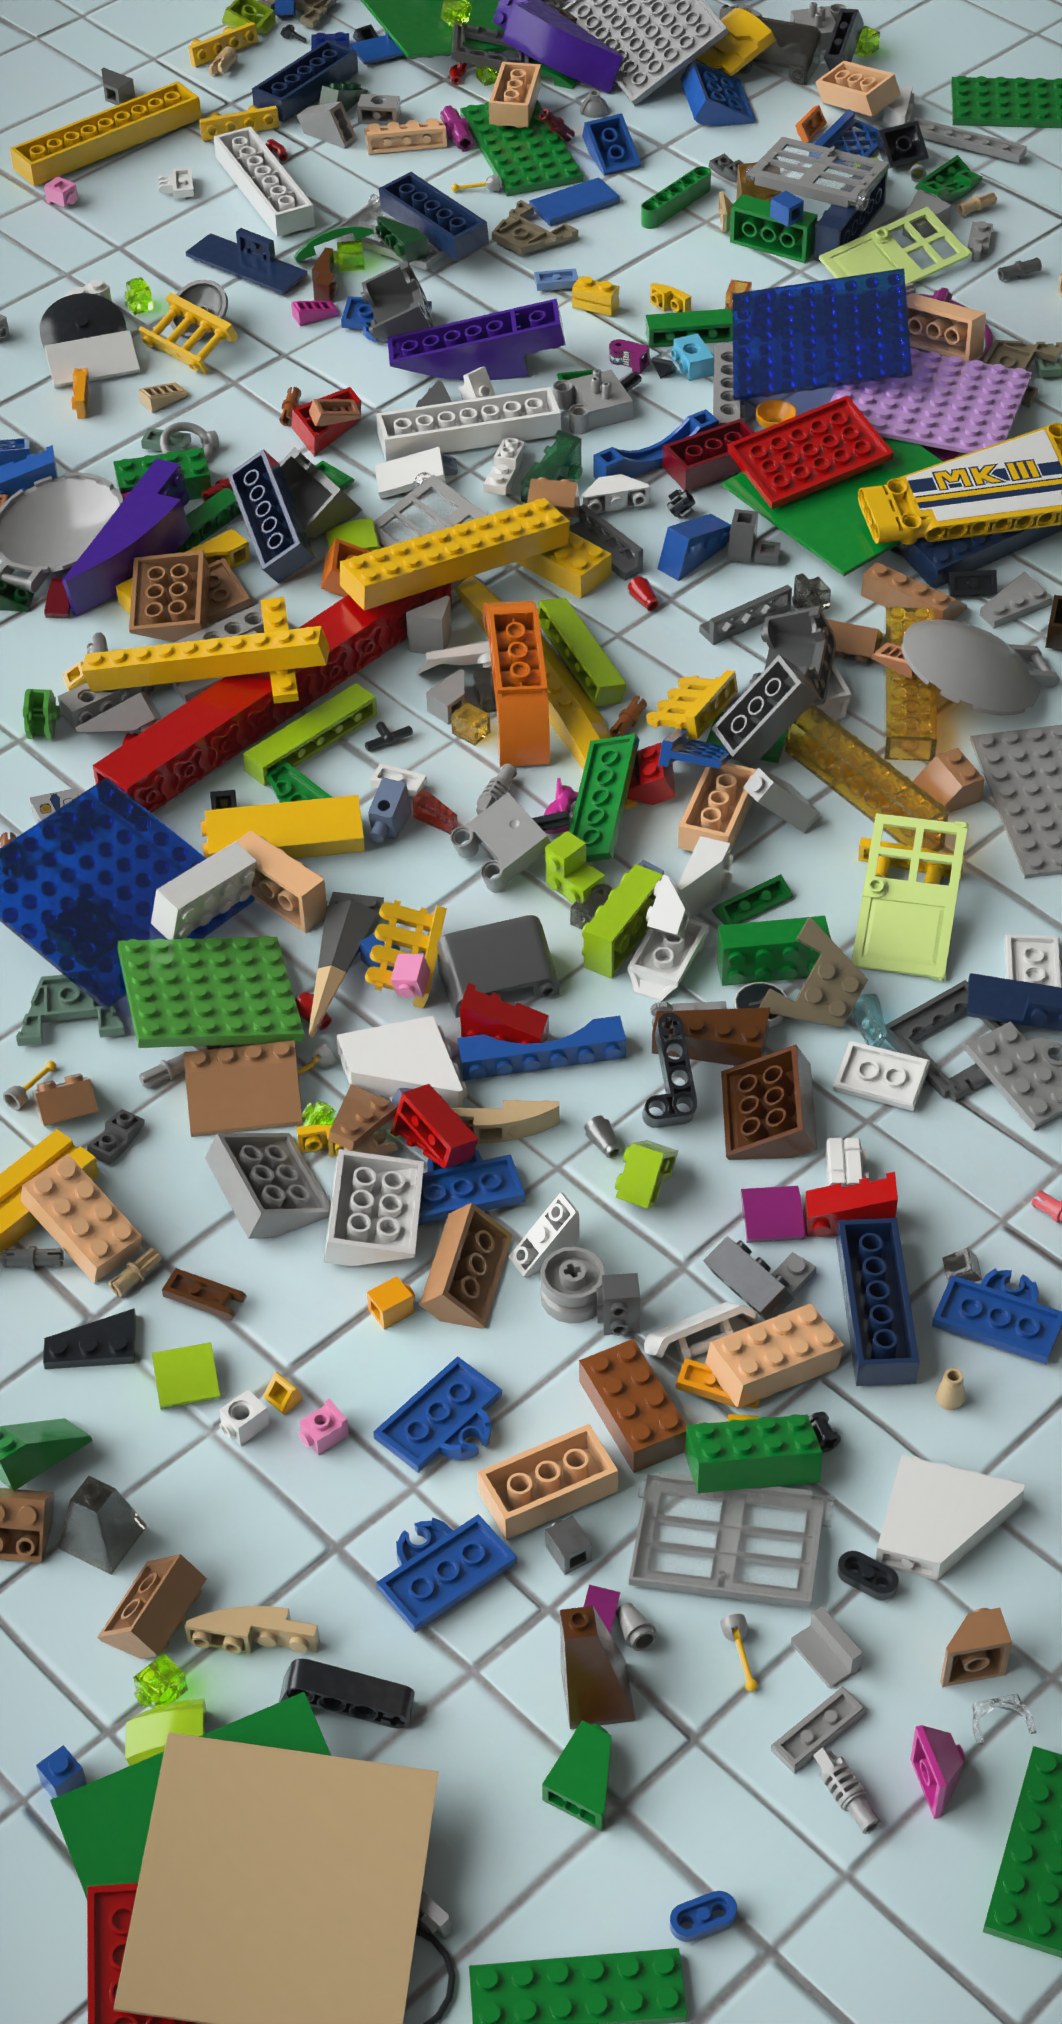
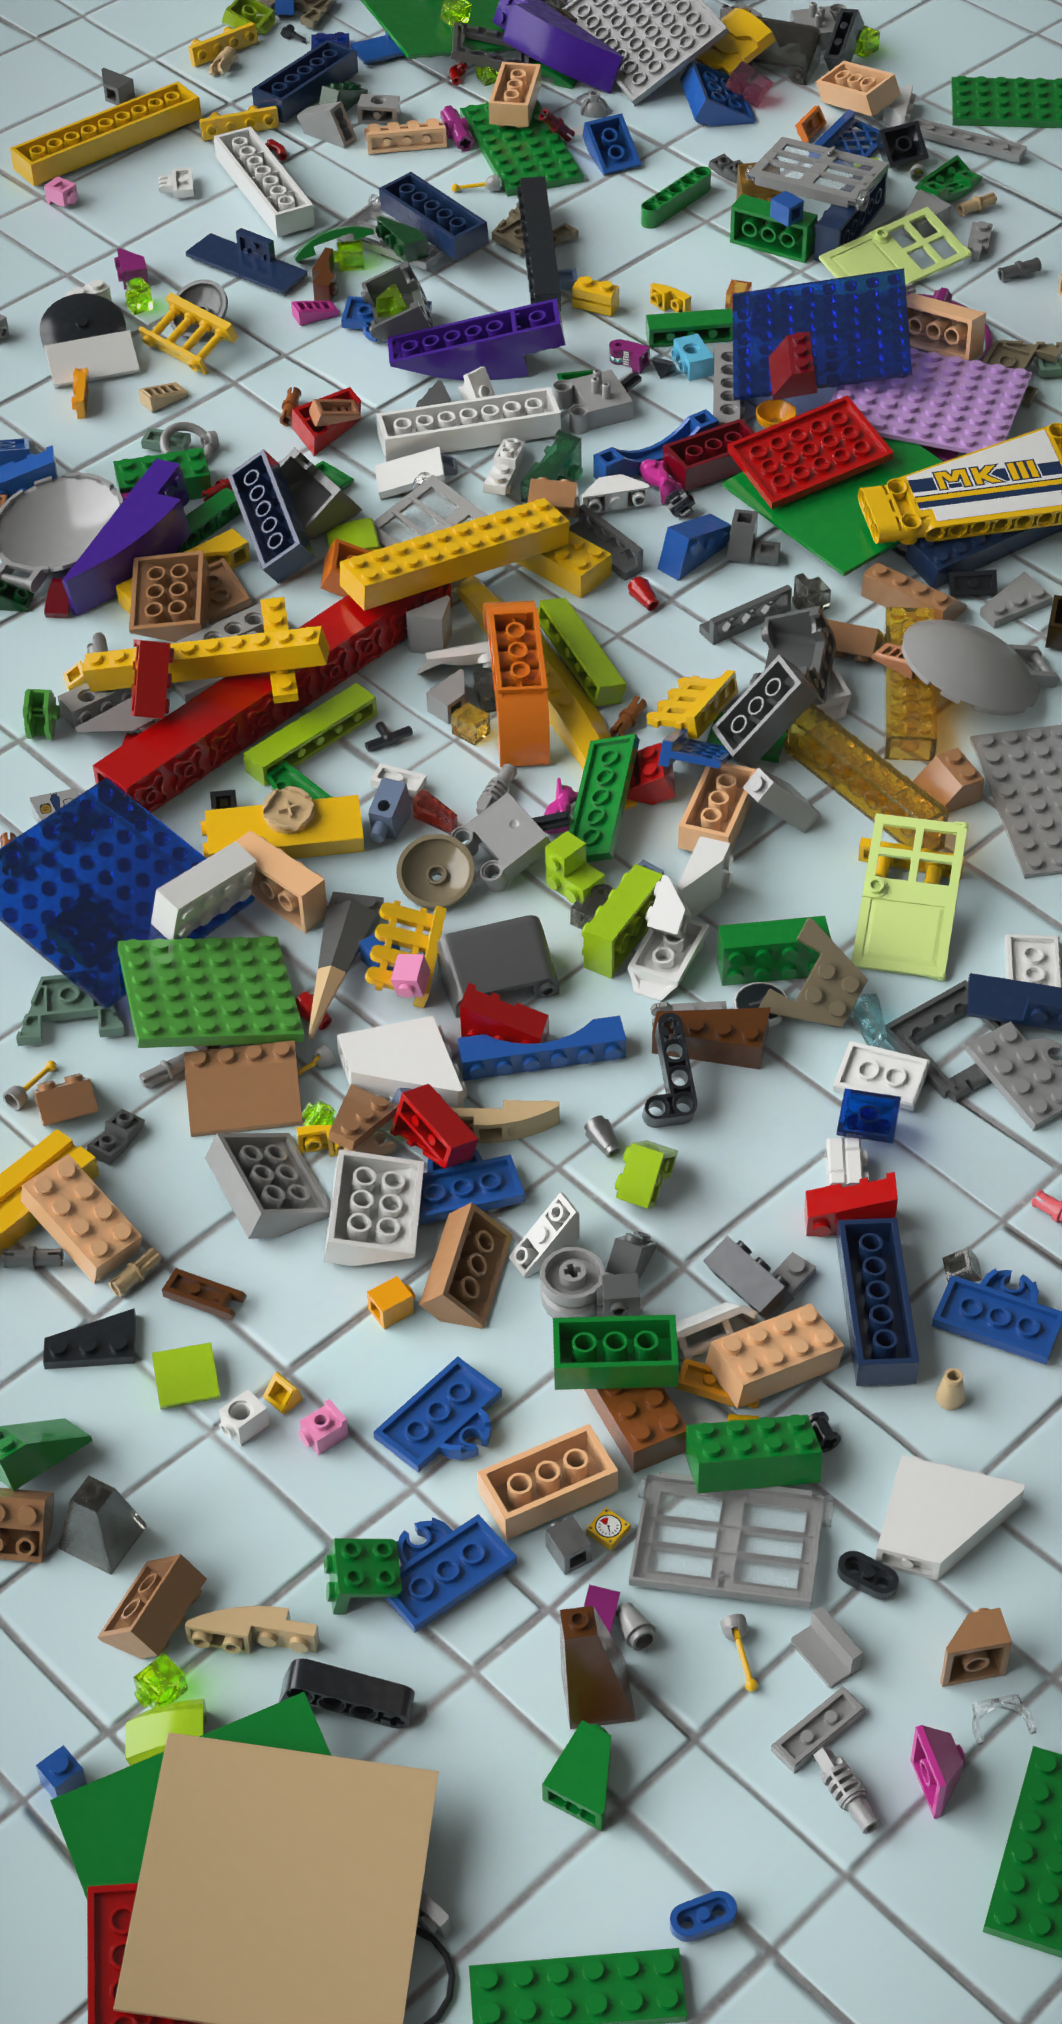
(130, 266): none -> magenta slope
(151, 679): none -> red wedge
(288, 810): none -> tan tile
(361, 1570): none -> green bracket
(364, 33): black slope -> none
(390, 302): none -> clear neon green slope
(430, 857): none -> dark tan dish
(538, 240): none -> black brick
(574, 201): blue tile -> none
(608, 1529): none -> tile
(615, 1352): none -> green brick
(631, 1253): none -> dark grey slope
(655, 474): none -> dark pink animal
(724, 212): tan slope -> none
(753, 901): green slope -> none
(754, 92): none -> clear pink piece
(769, 1107): reddish brown slope -> none
(772, 1214): magenta slope -> none
(793, 367): none -> dark red slope
(869, 1116): none -> clear blue slope

